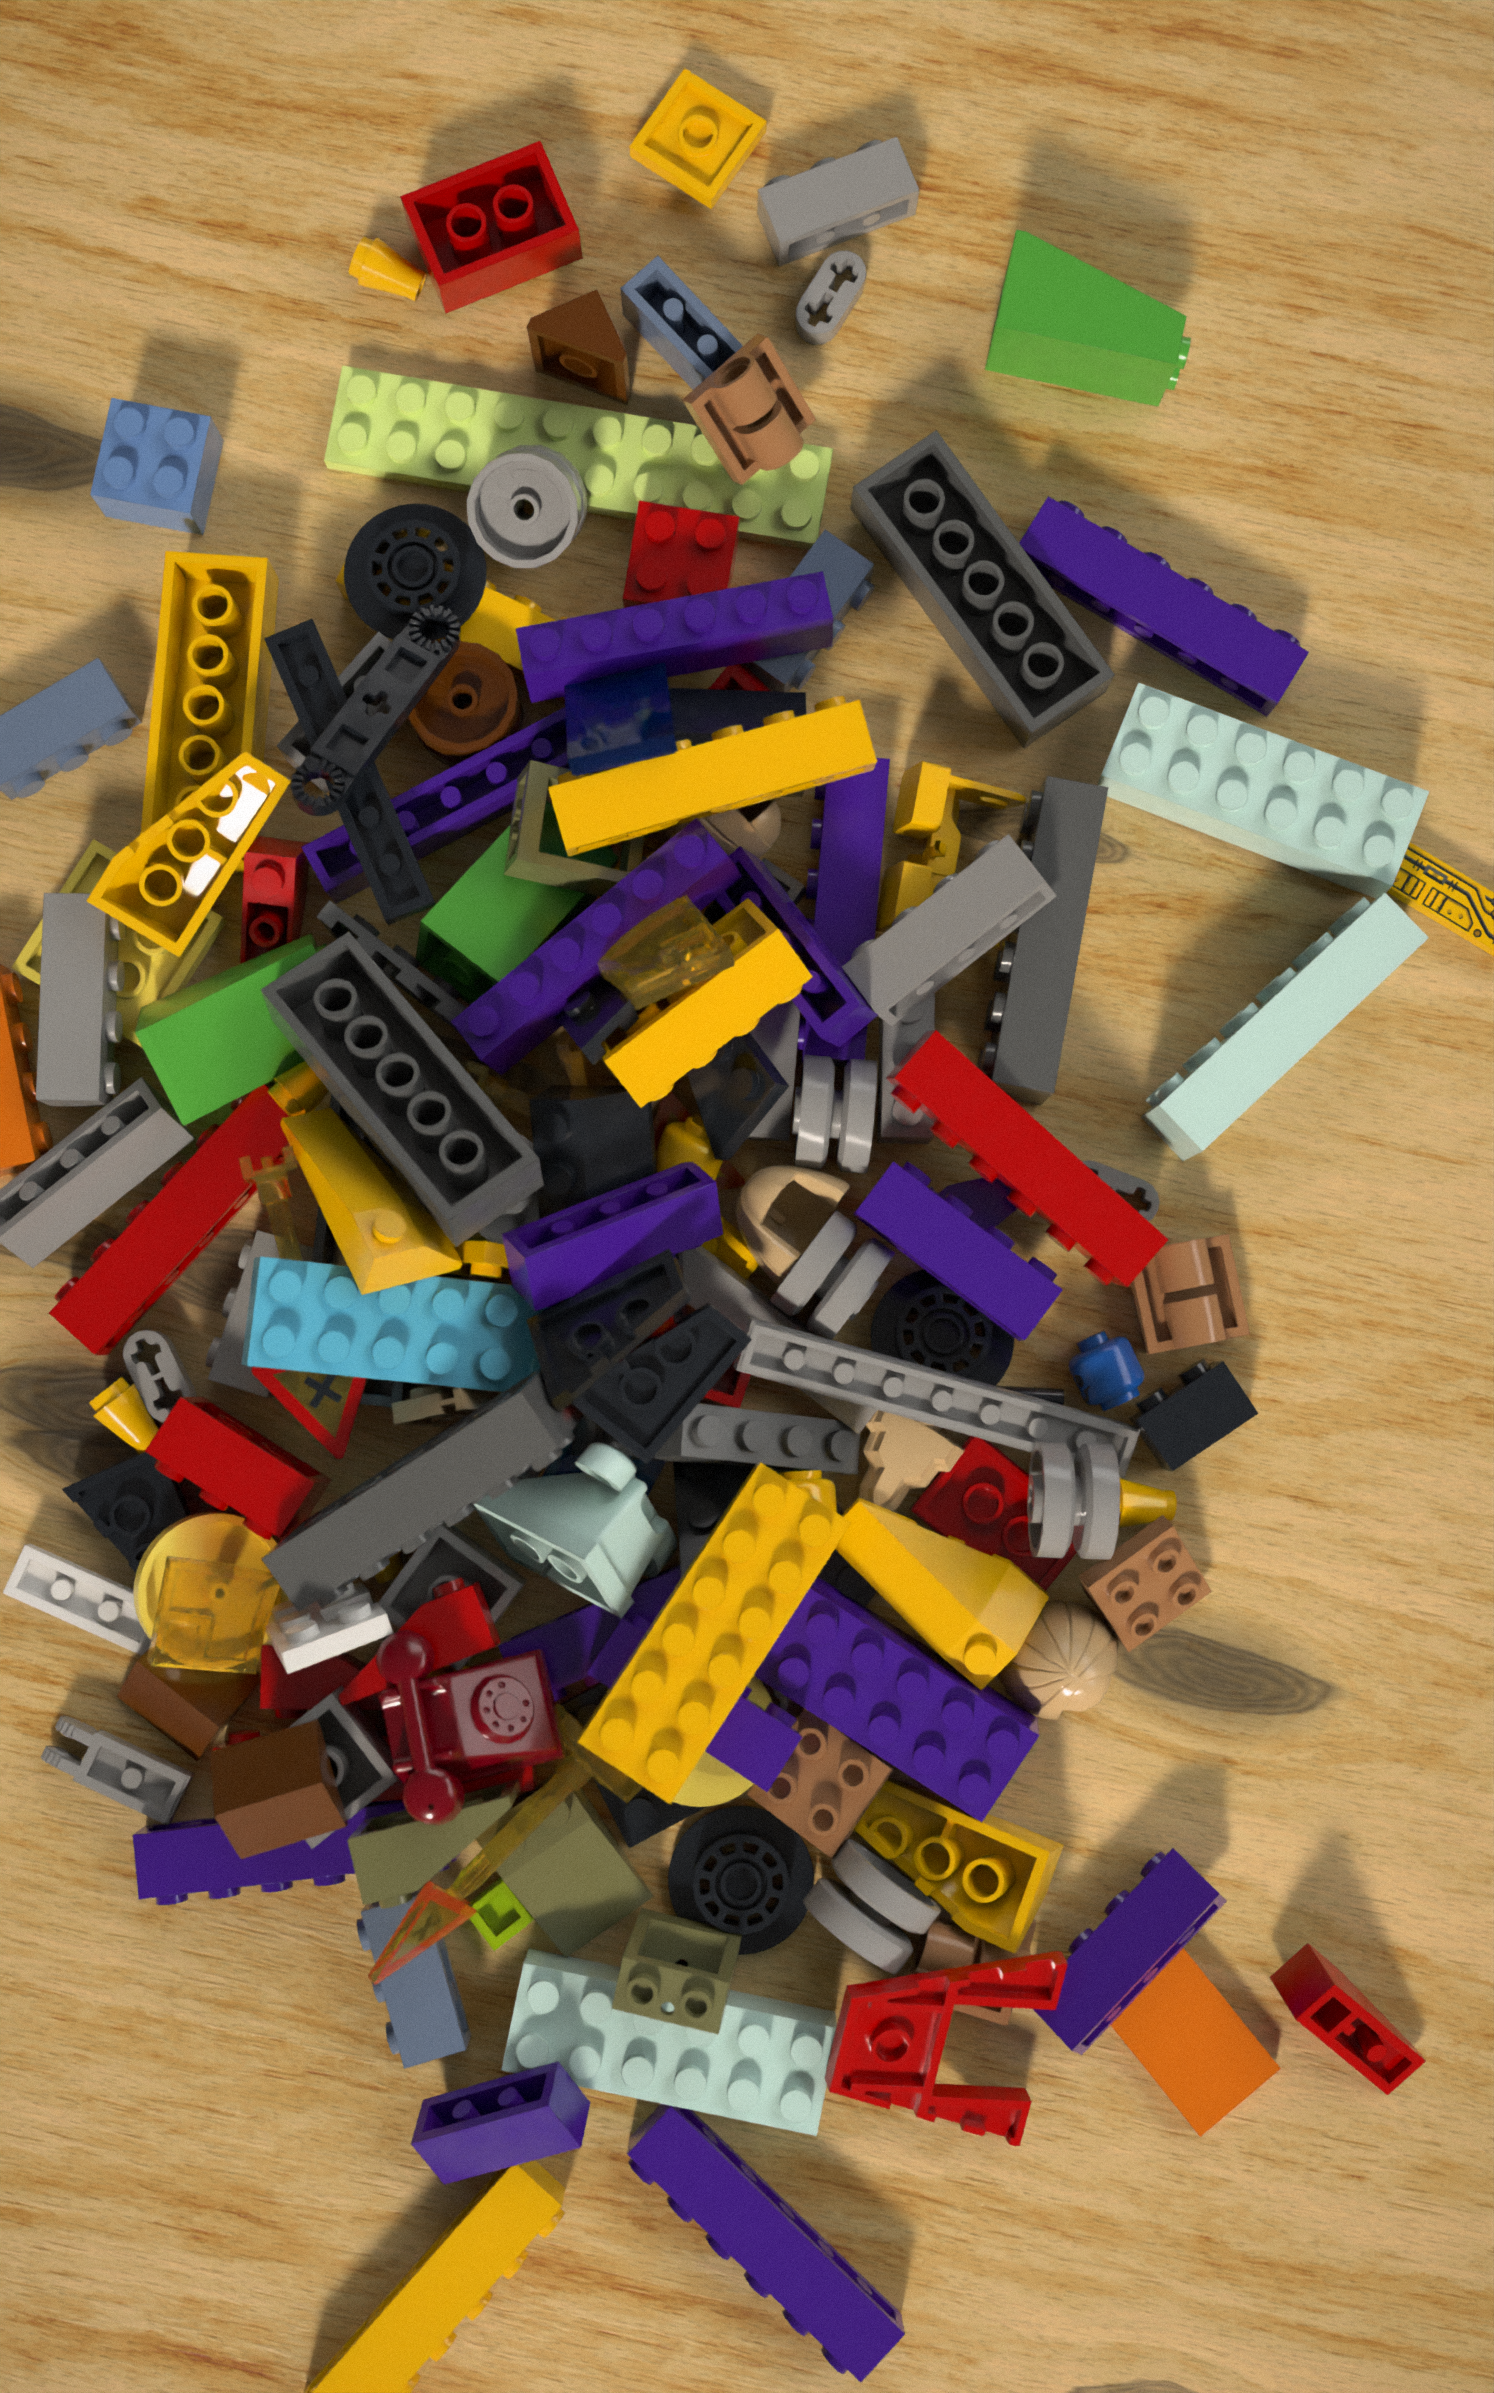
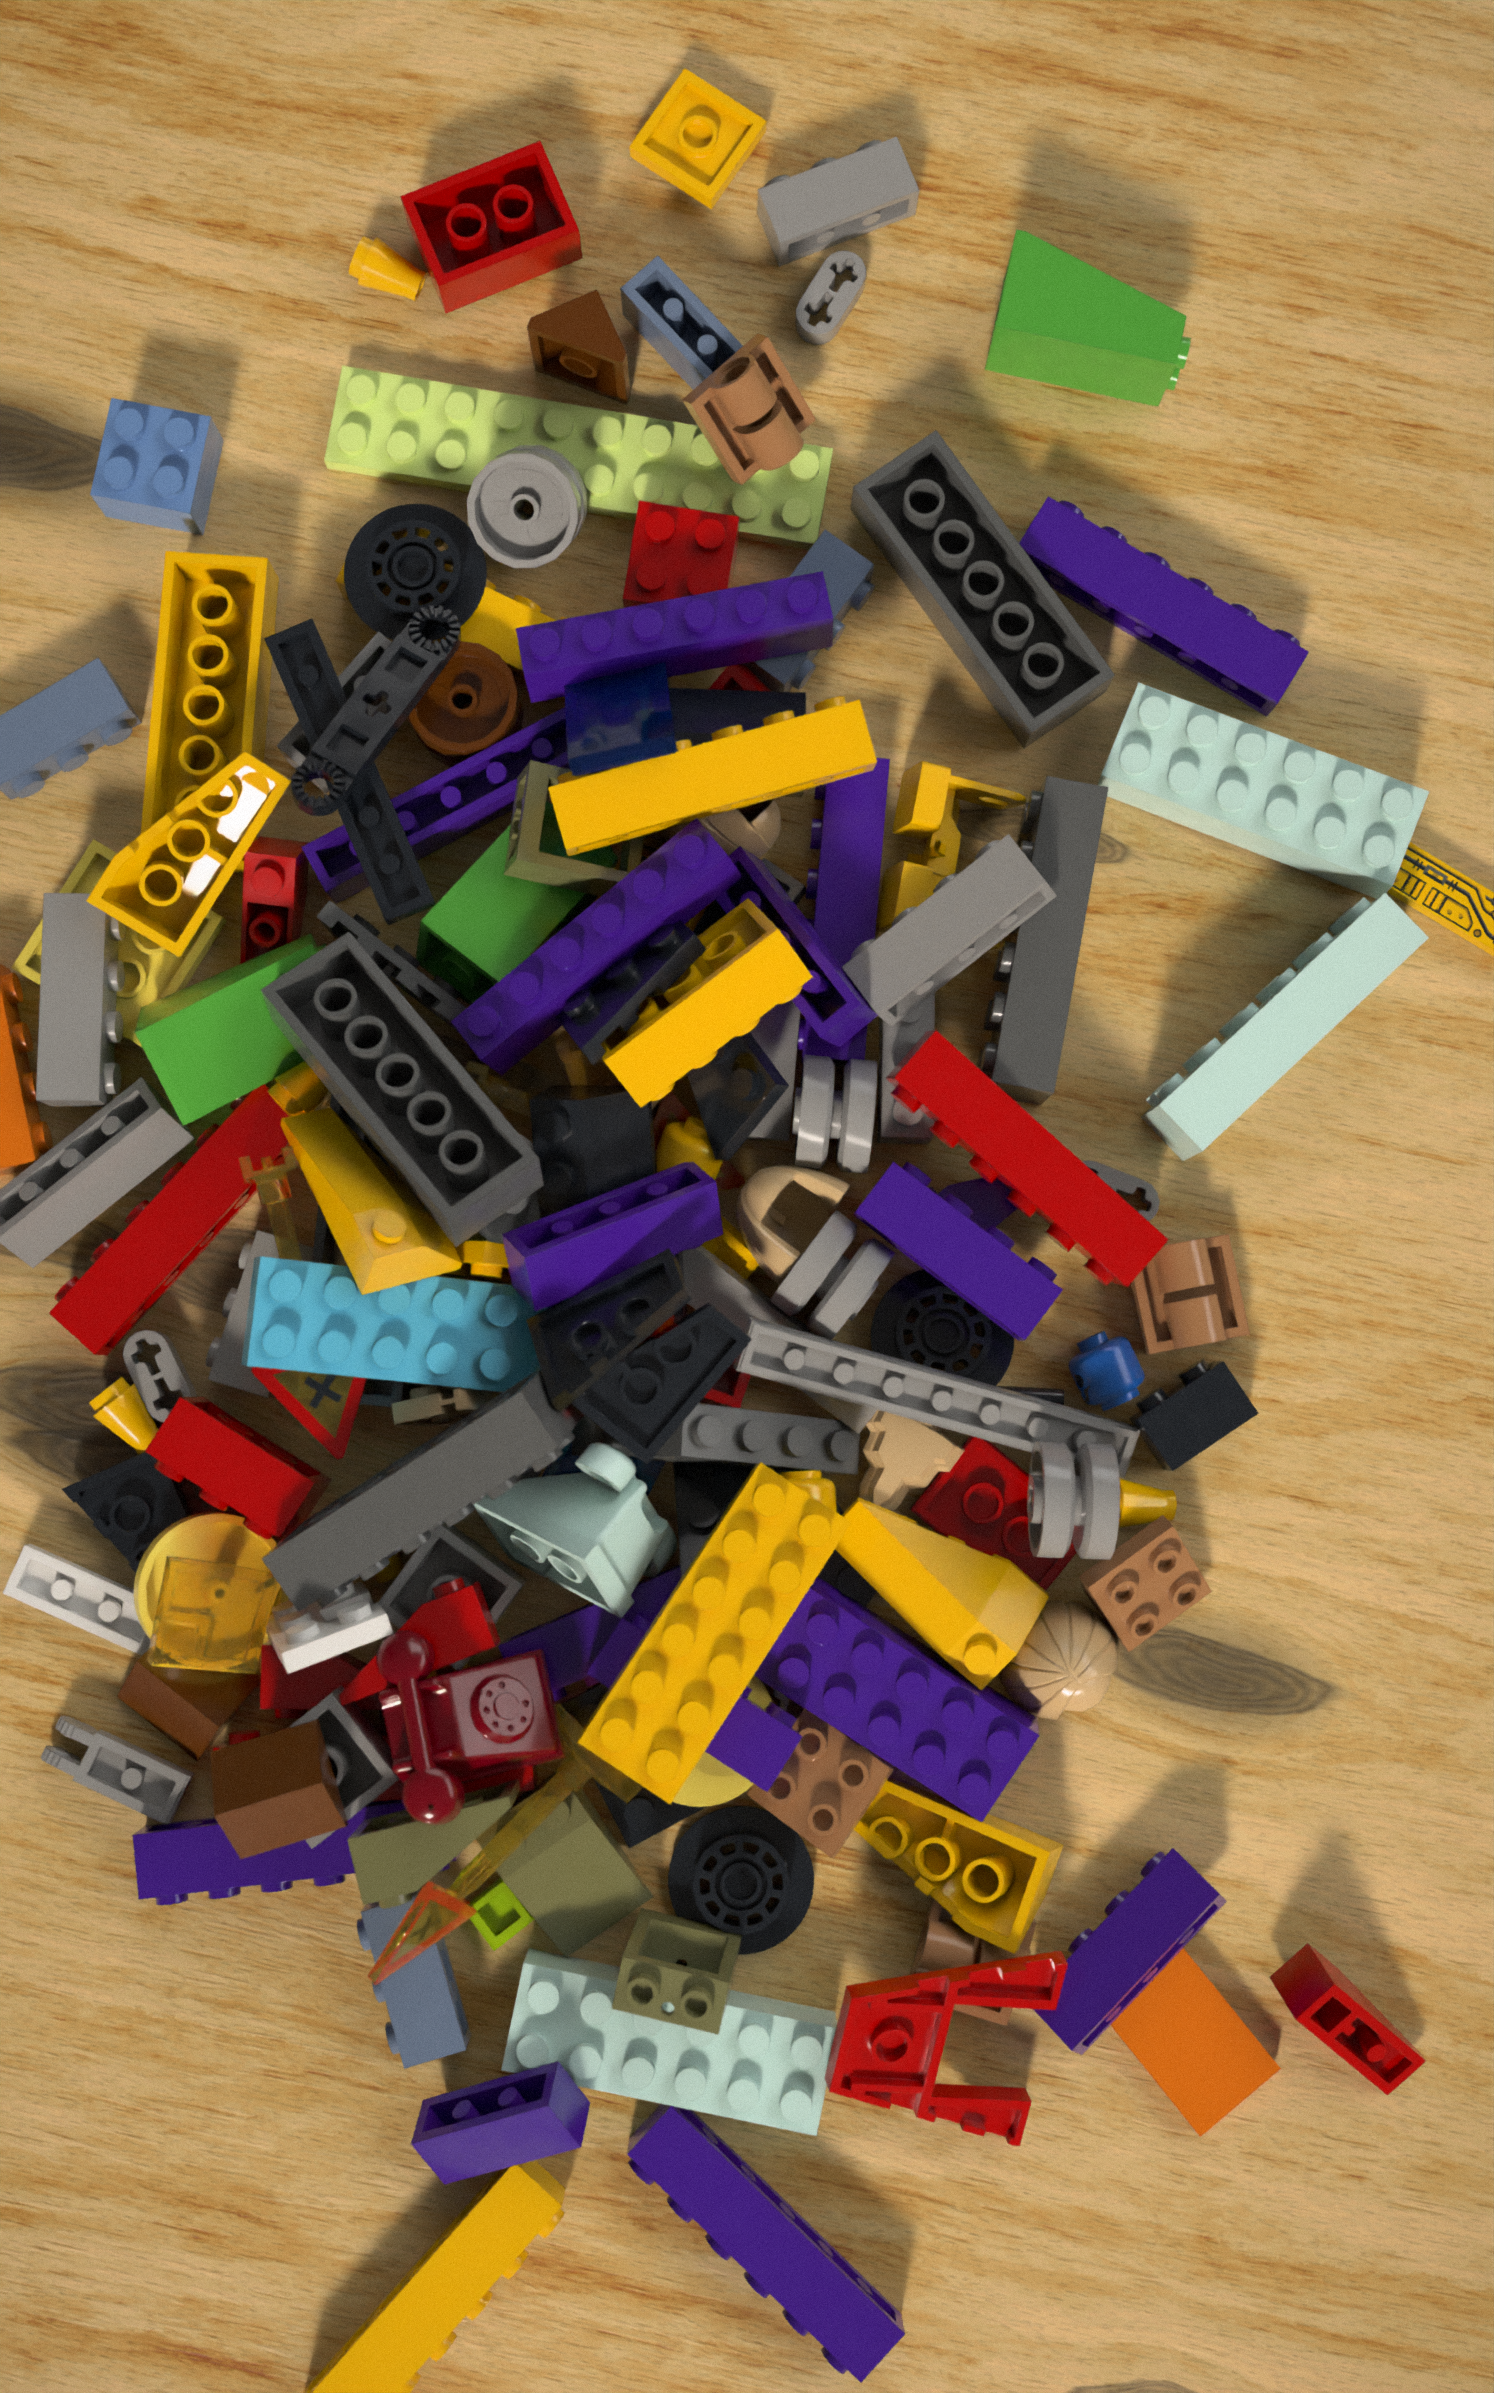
(665, 954): clear yellow plate -> none
(871, 1906): light grey wheel -> none

